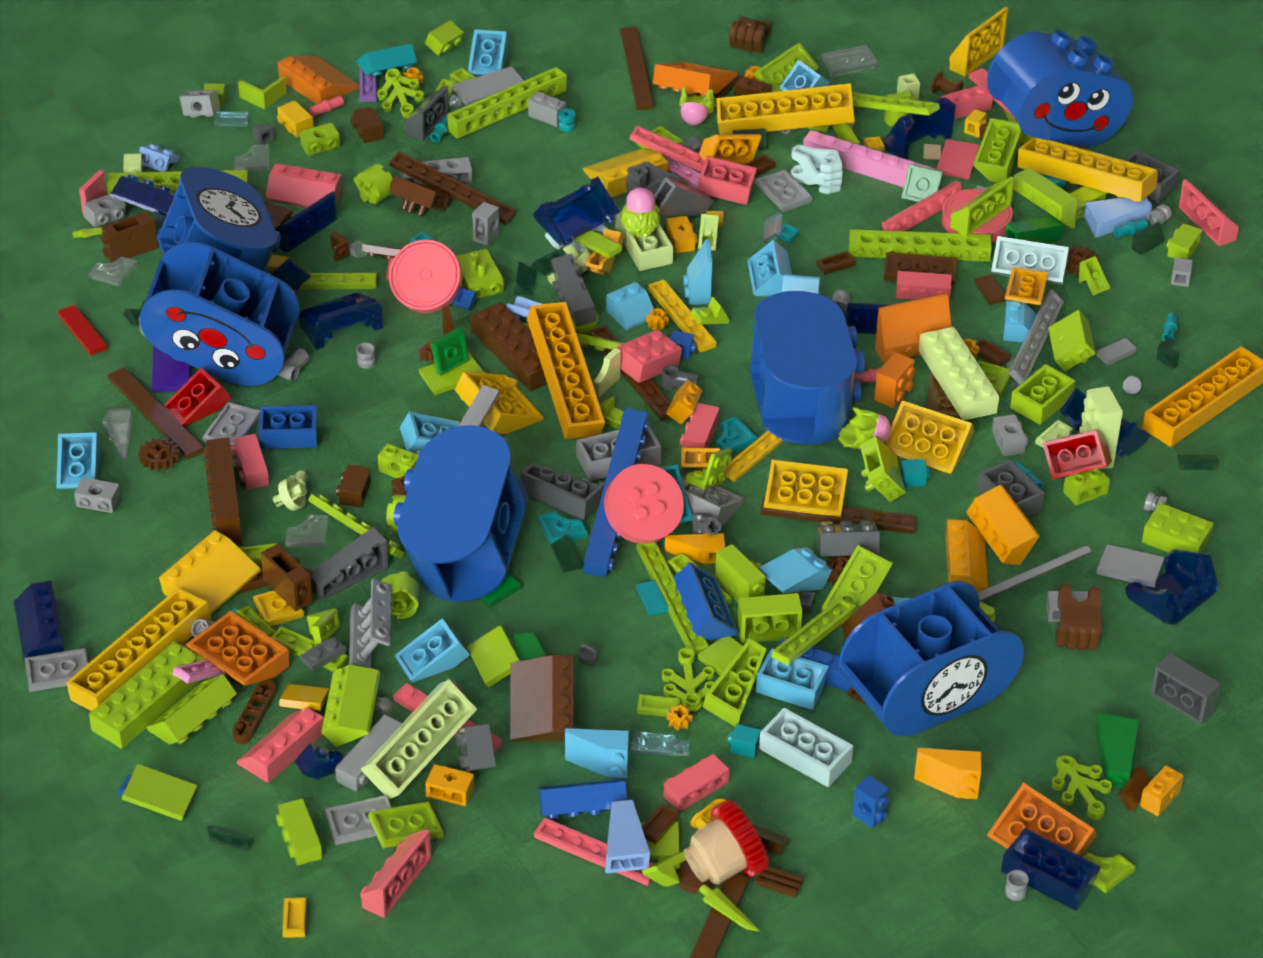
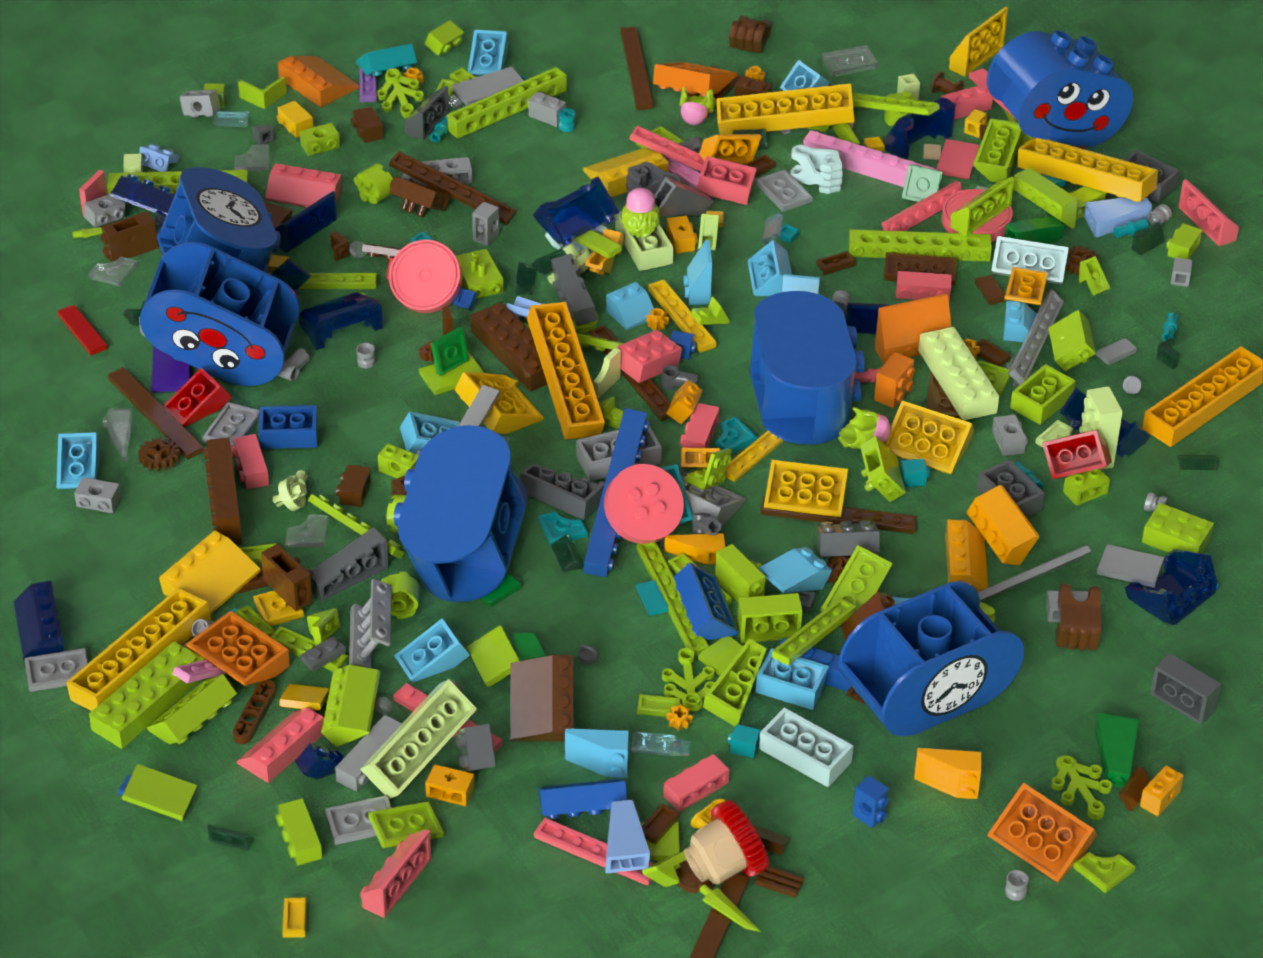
(326, 106): coral pin -> none
(779, 68): lime plate -> none
(1051, 868): clear blue slope -> none

